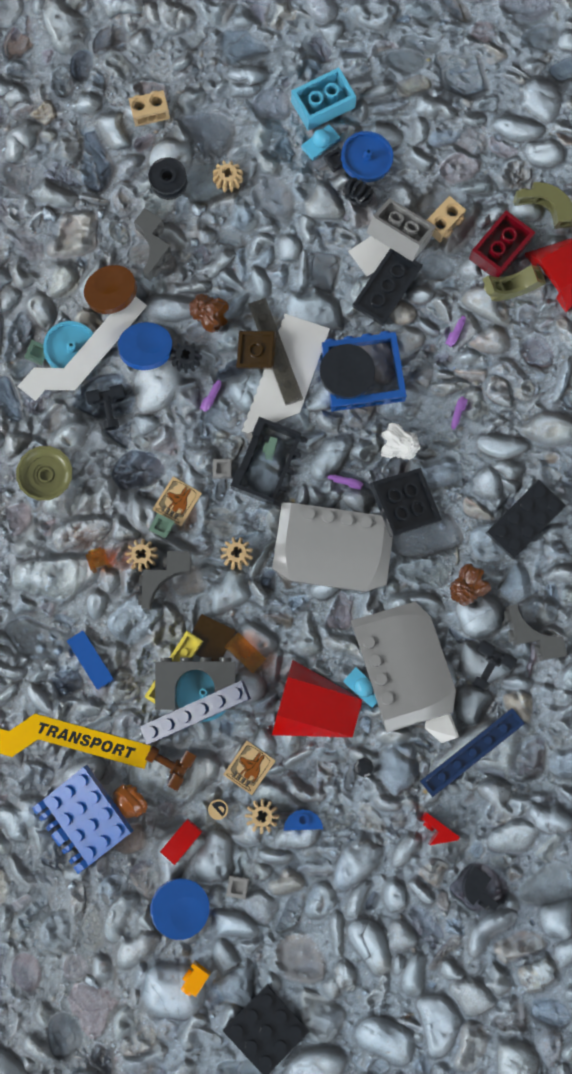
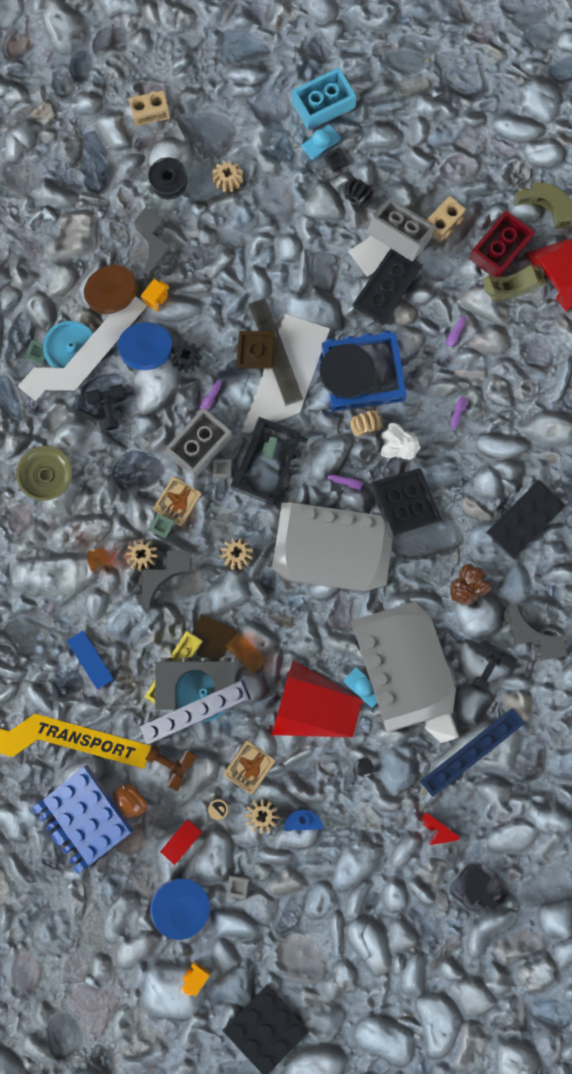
(155, 294): none -> light orange brick
(198, 443): none -> light grey brick
(209, 312): reddish brown hair -> none
(366, 423): none -> tan gear
(367, 156): blue piece -> none

